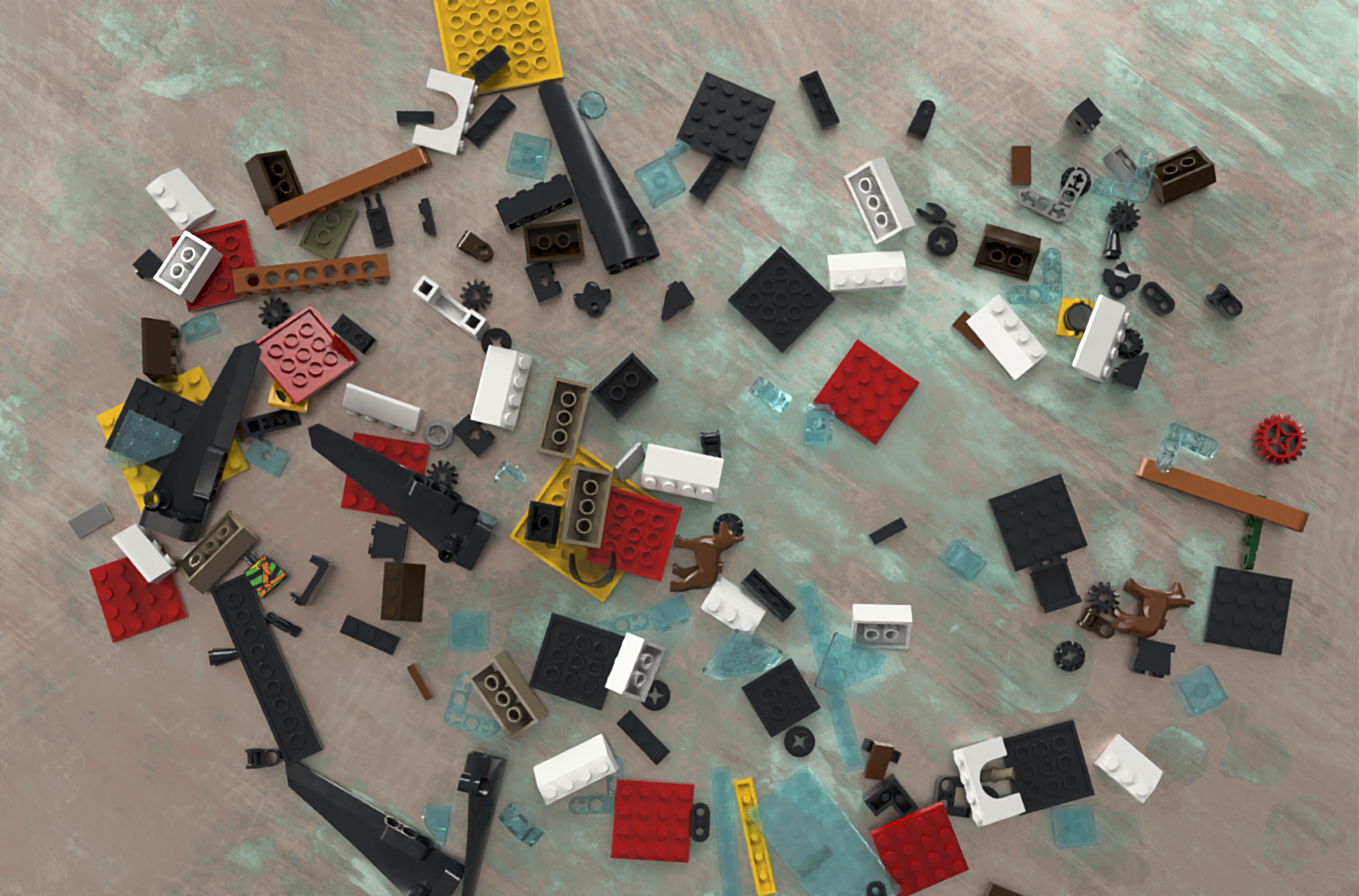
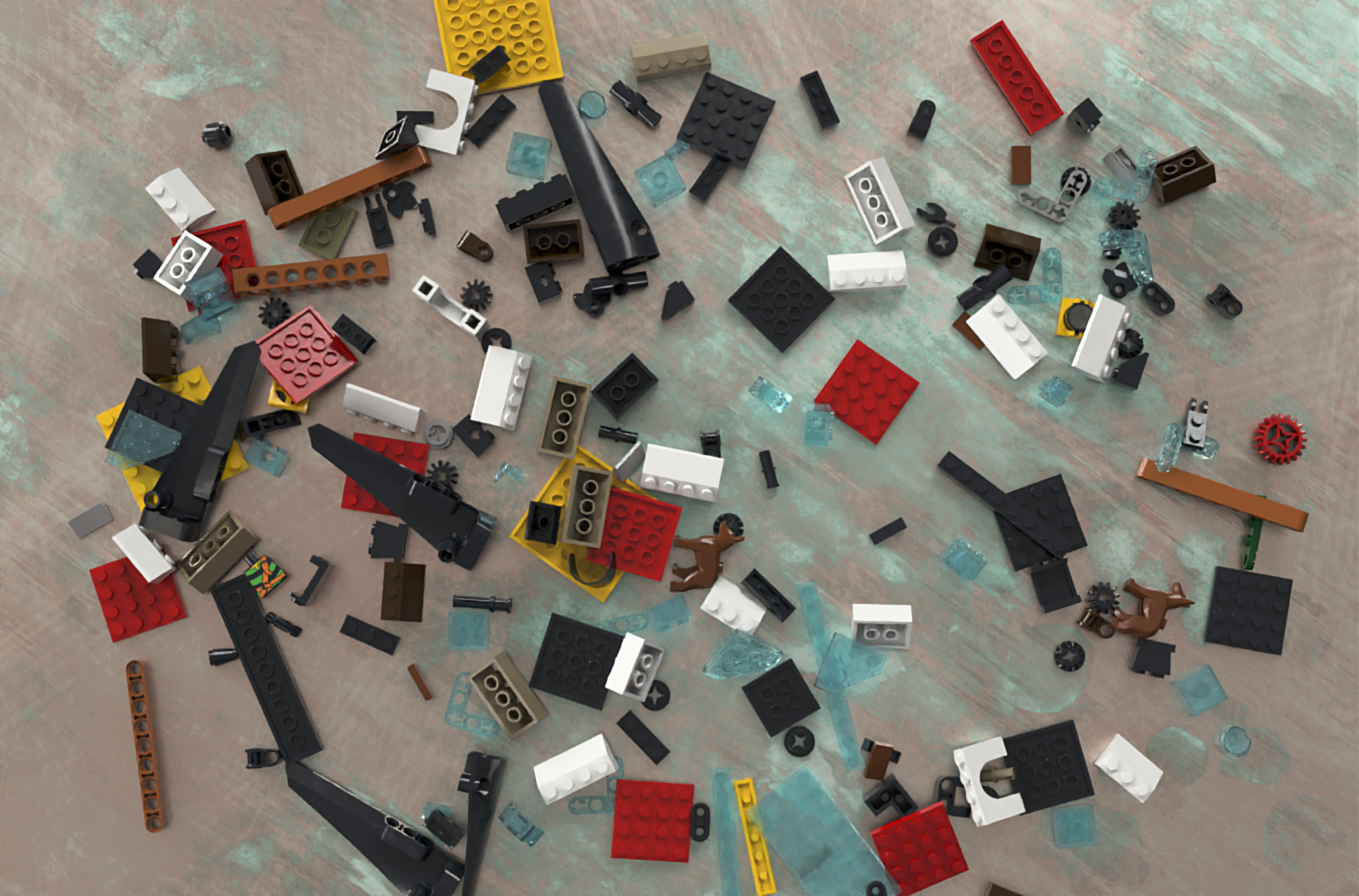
(143, 755): none -> dark orange beam
(210, 294): none -> clear light blue brick
(216, 134): none -> black head
(397, 139): none -> black slope
(402, 200): none -> black plate
(444, 828): none -> black hinge
(492, 603): none -> black pin
(604, 432): none -> black pin
(618, 283): none -> black piece
(635, 104): none -> black piece
(671, 56): none -> dark tan slope
(768, 469): none -> black axle
(984, 287): none -> black piece
(1005, 505): none -> black plate
(1016, 77): none -> red plate
(1055, 391): none -> clear light blue brick
(1134, 240): none -> clear light blue beam
(1195, 425): none -> hinge
(1235, 741): none -> clear light blue hair

